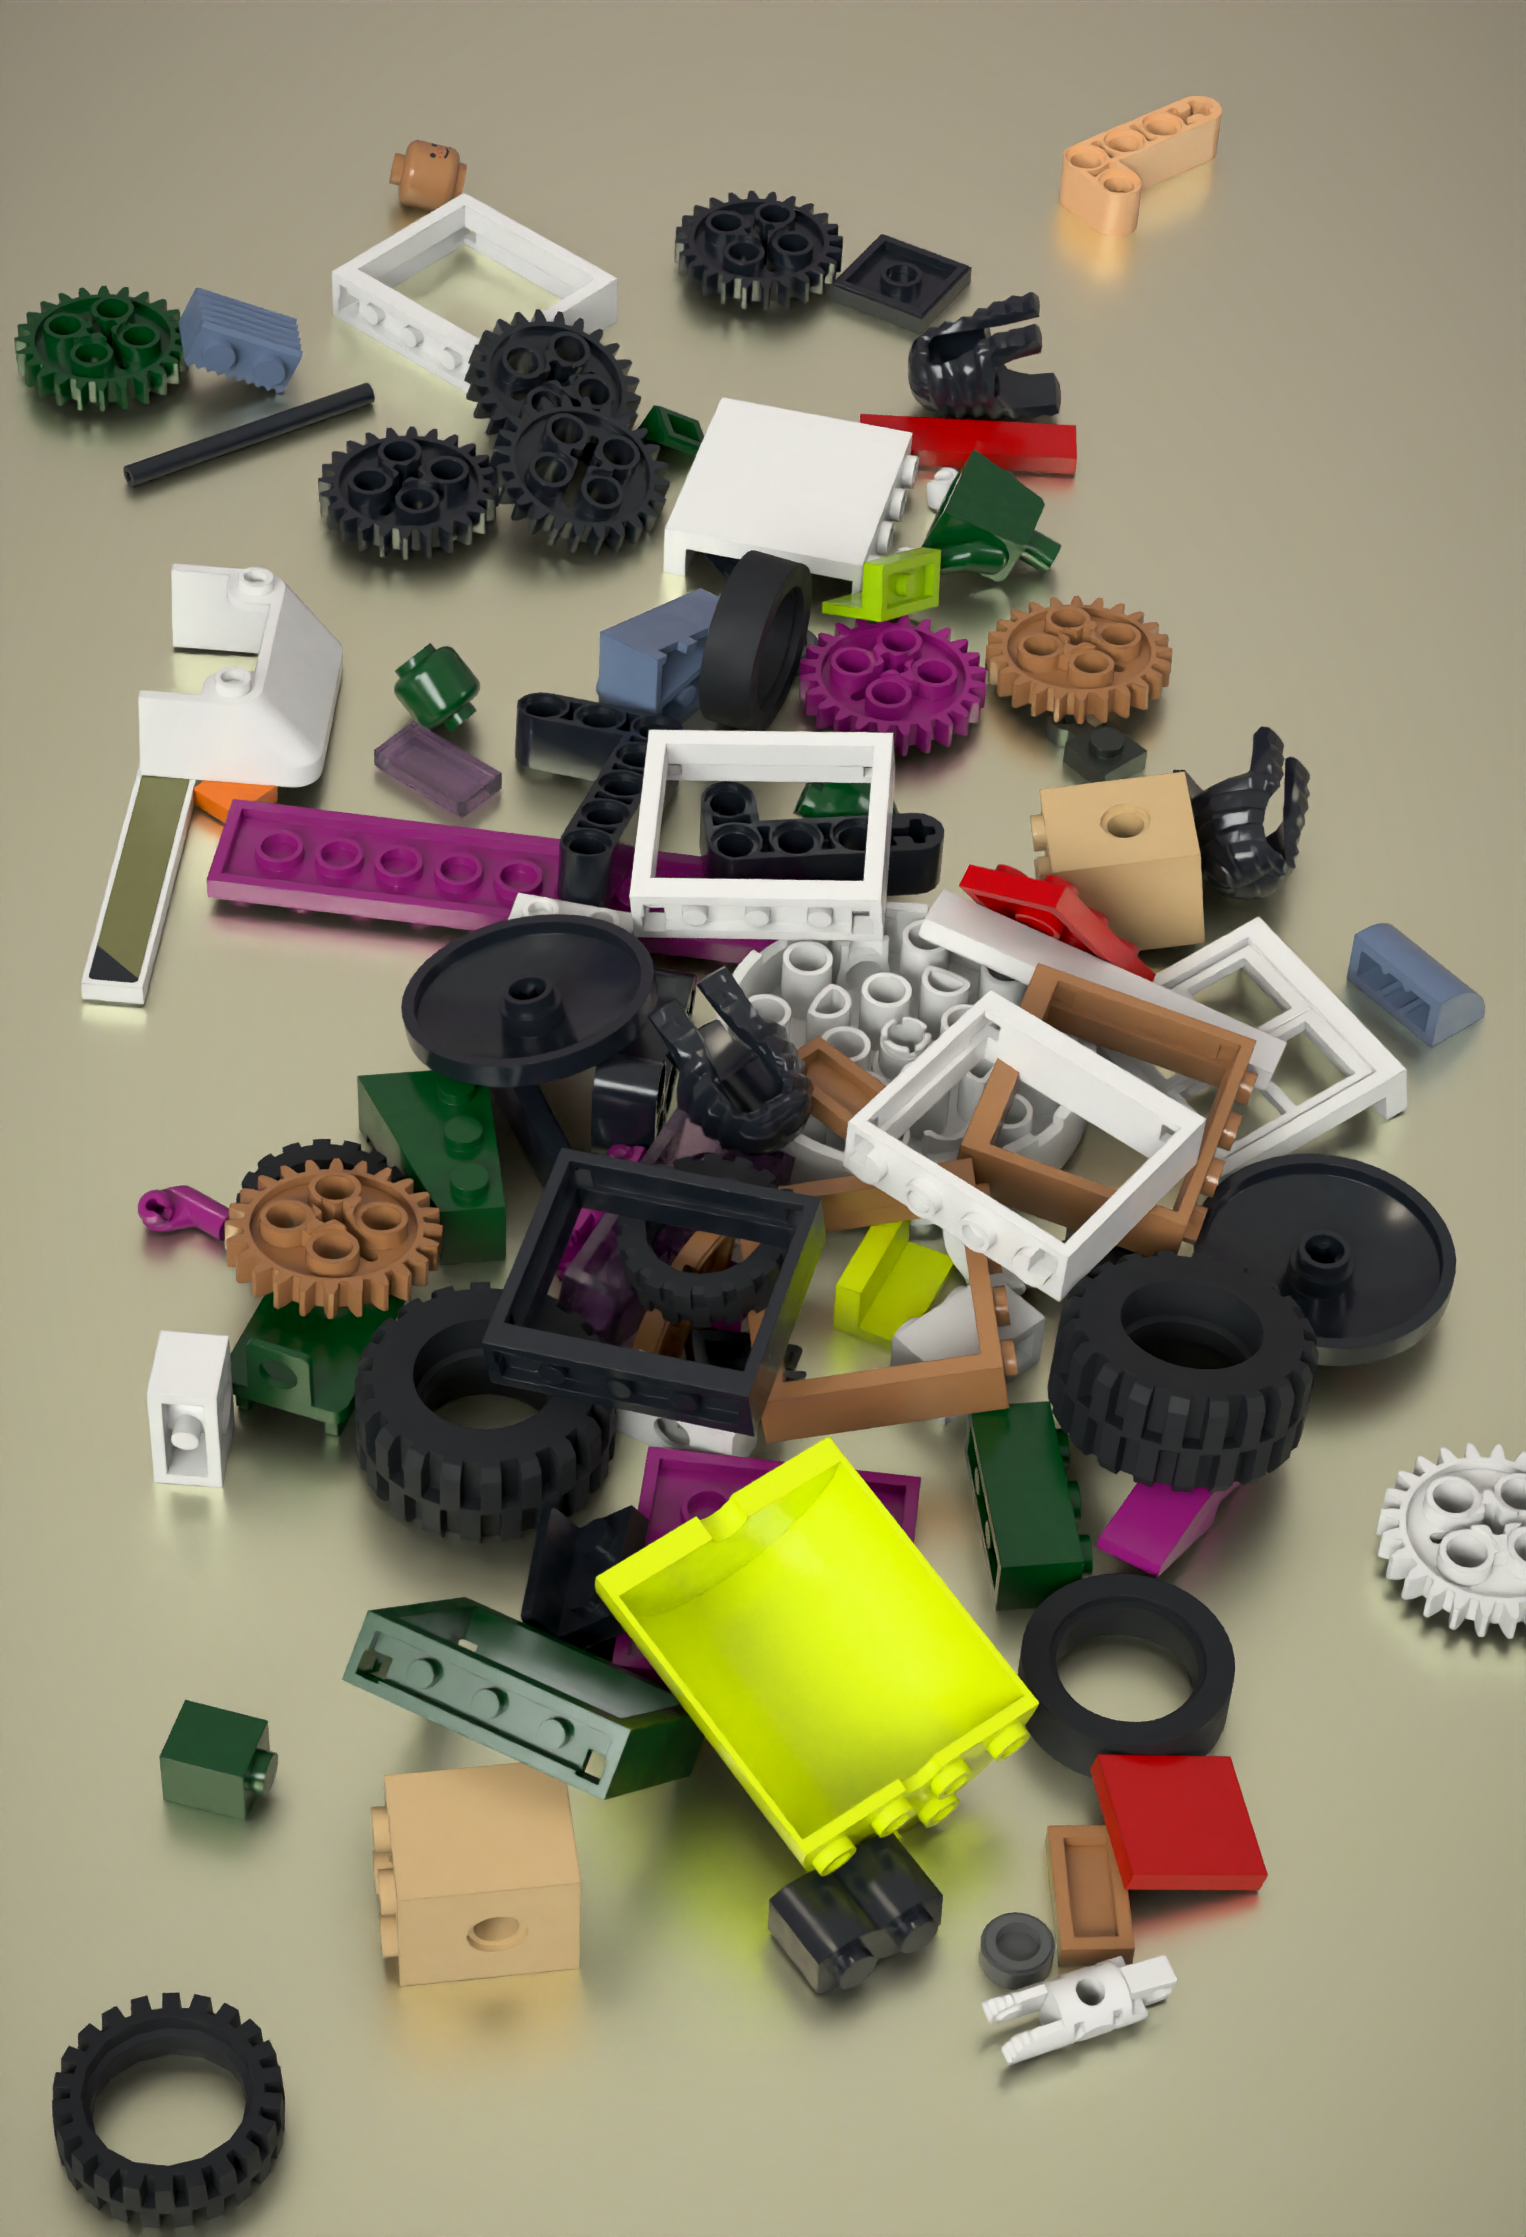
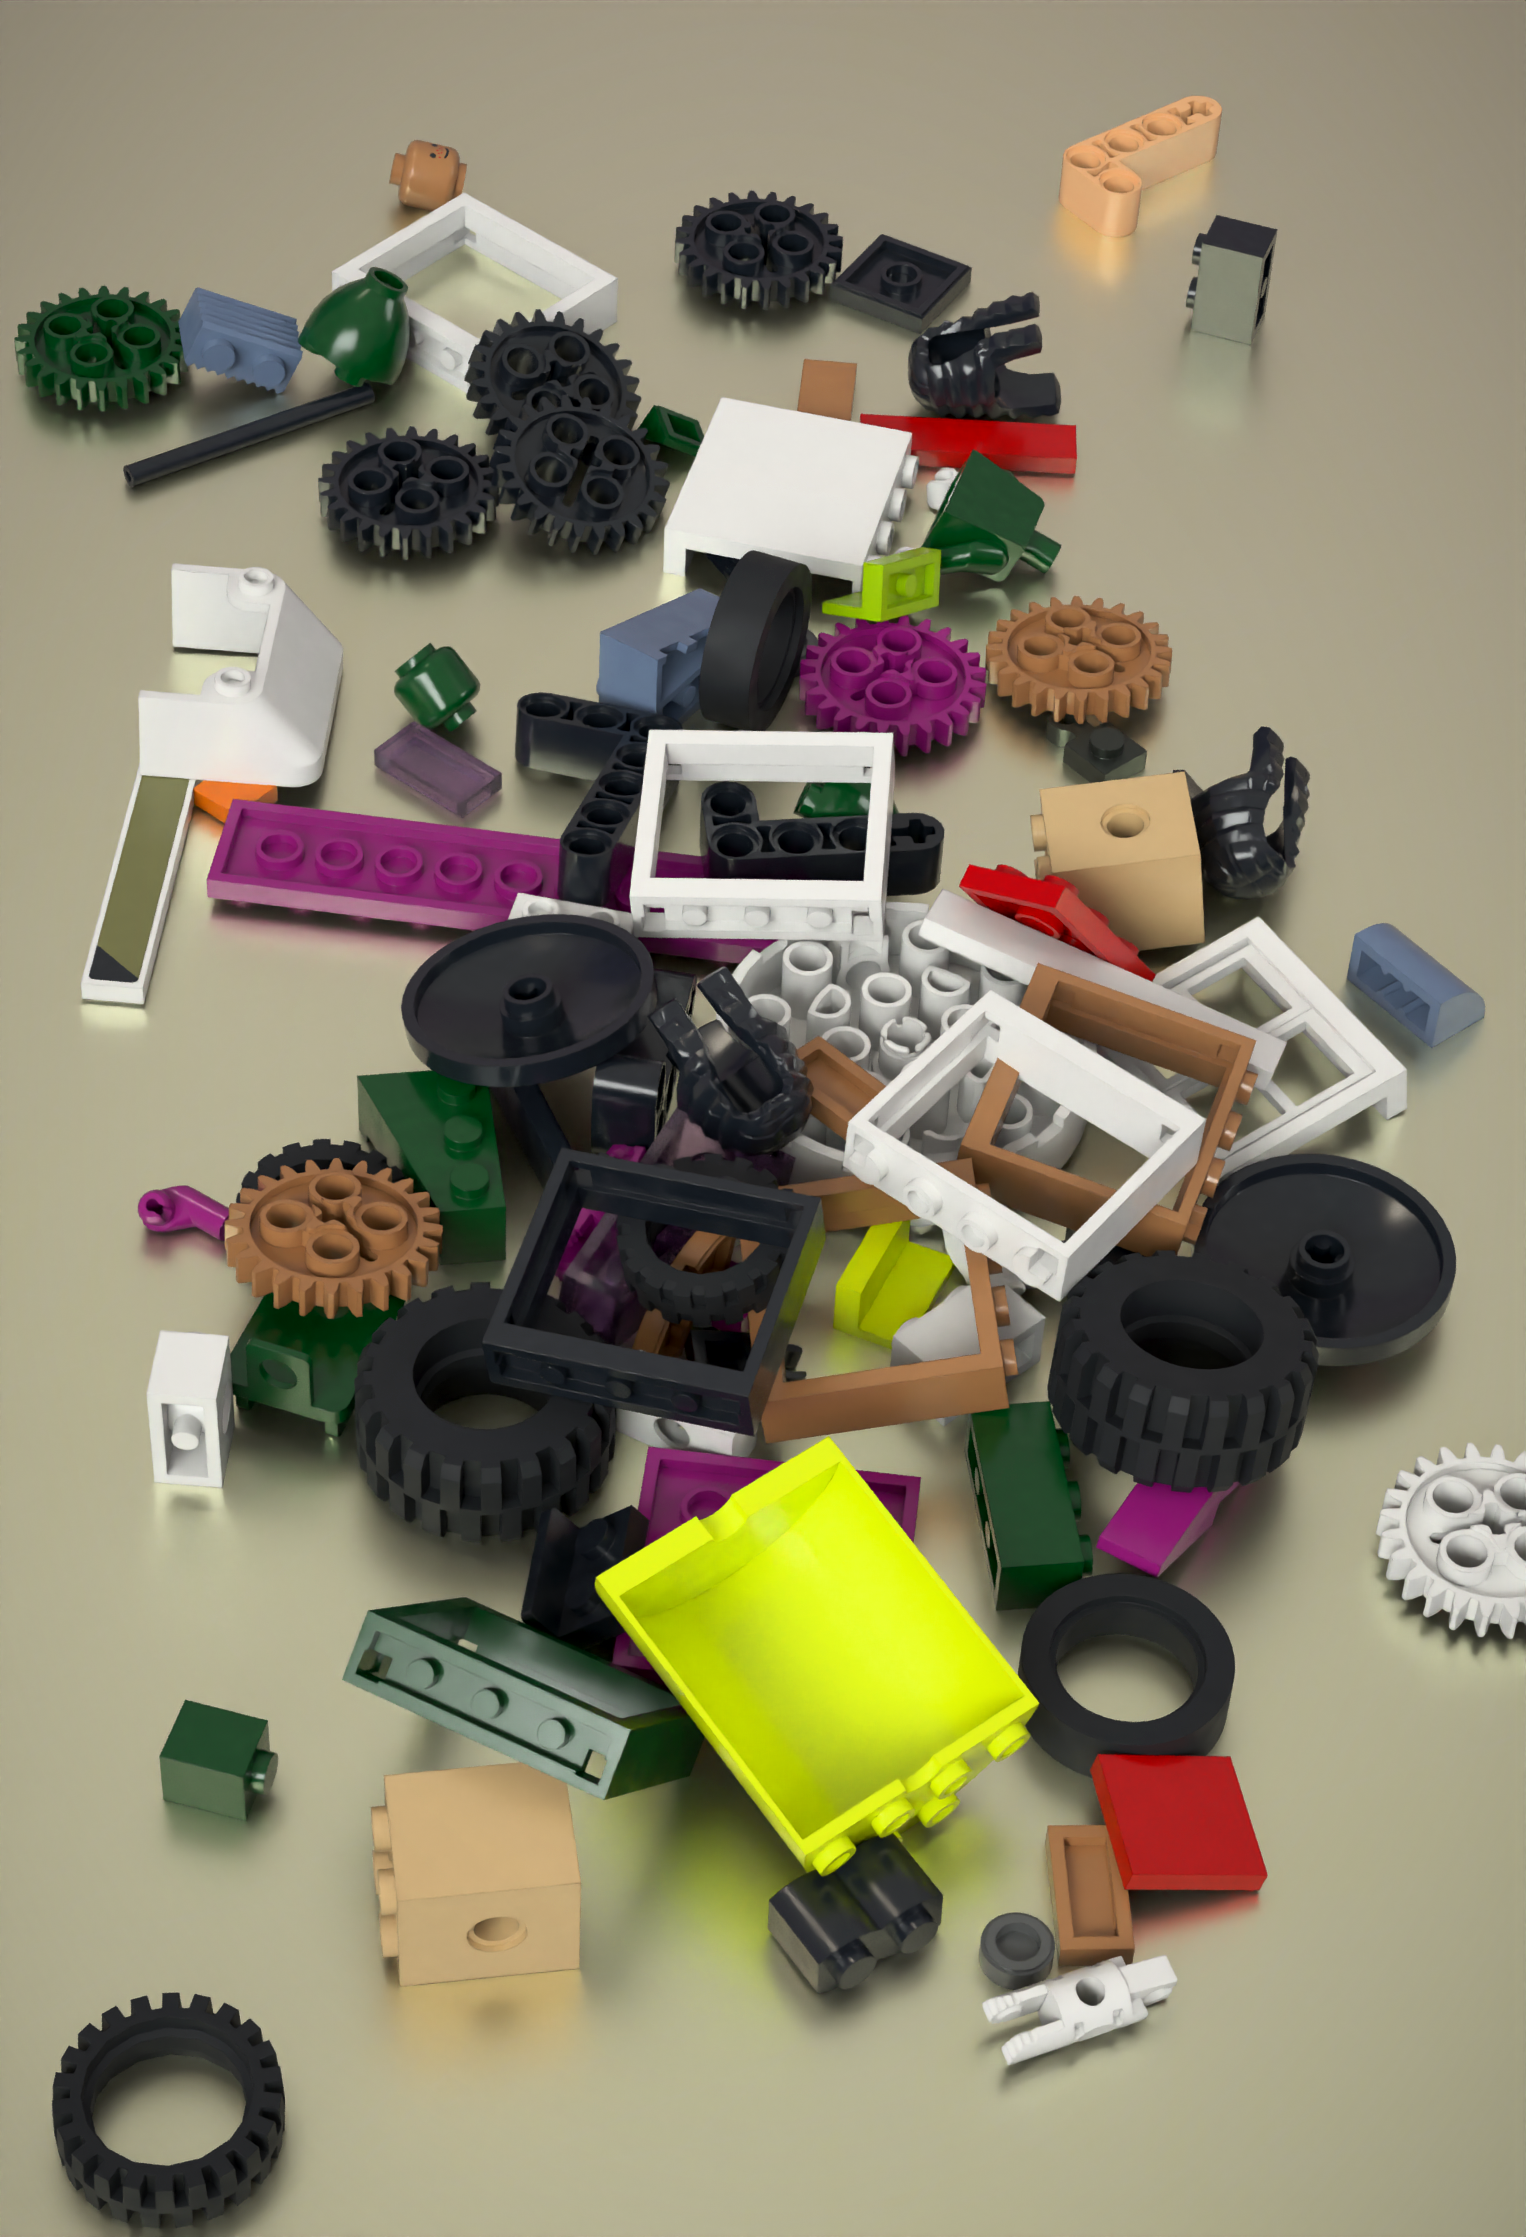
(362, 329): none -> dark green piece
(827, 388): none -> medium nougat tile
(1231, 279): none -> brick

